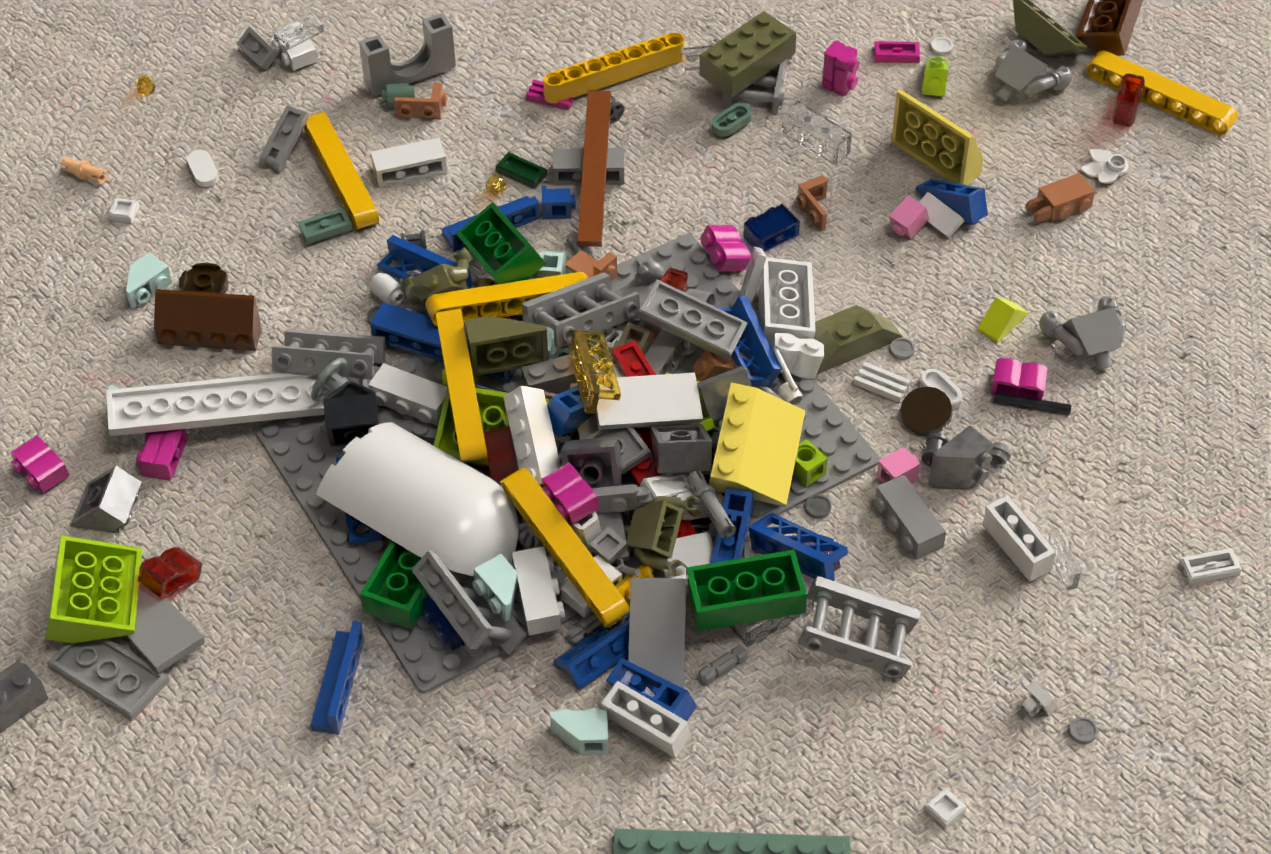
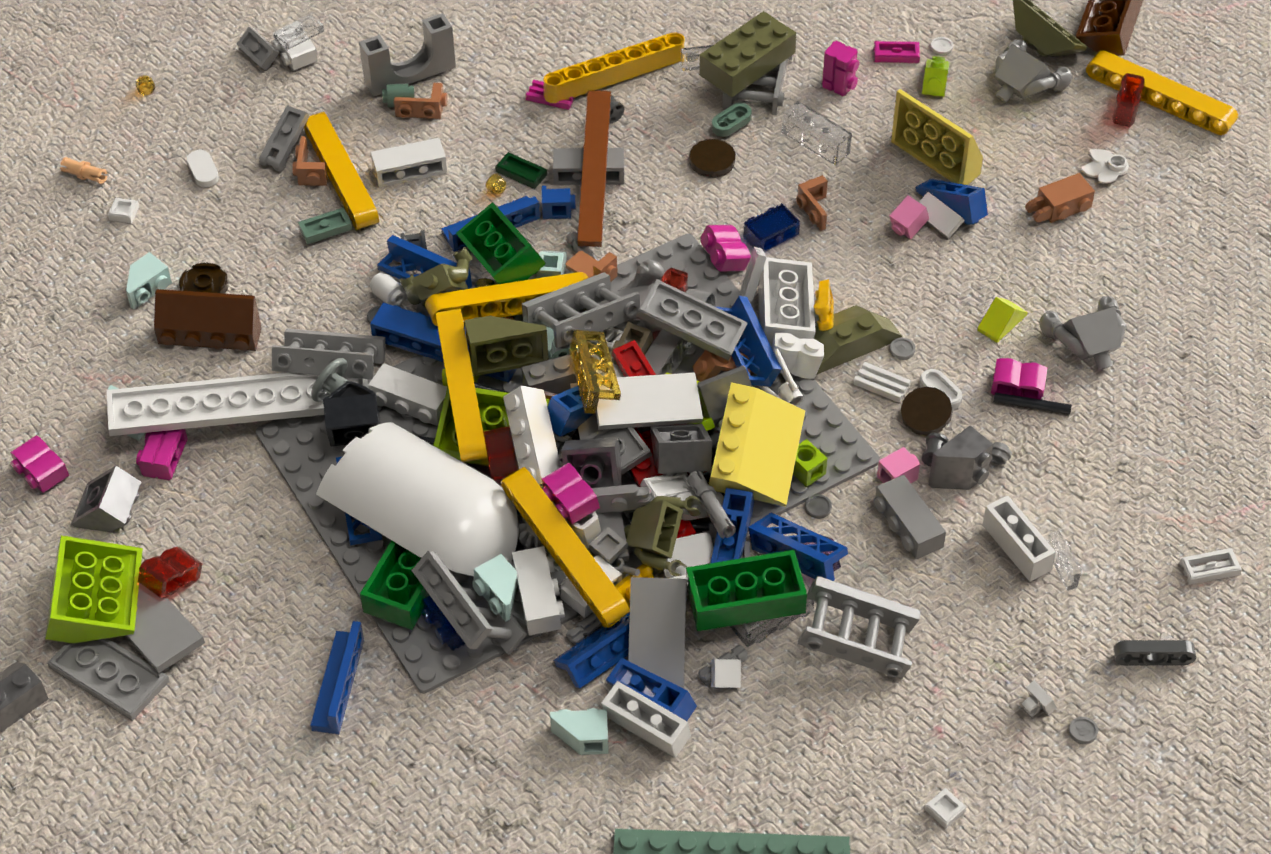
(308, 172): none -> nougat bracket
(712, 157): none -> dark brown tile
(725, 673): none -> white tile
(824, 306): none -> yellow plate
(1154, 652): none -> dark grey beam

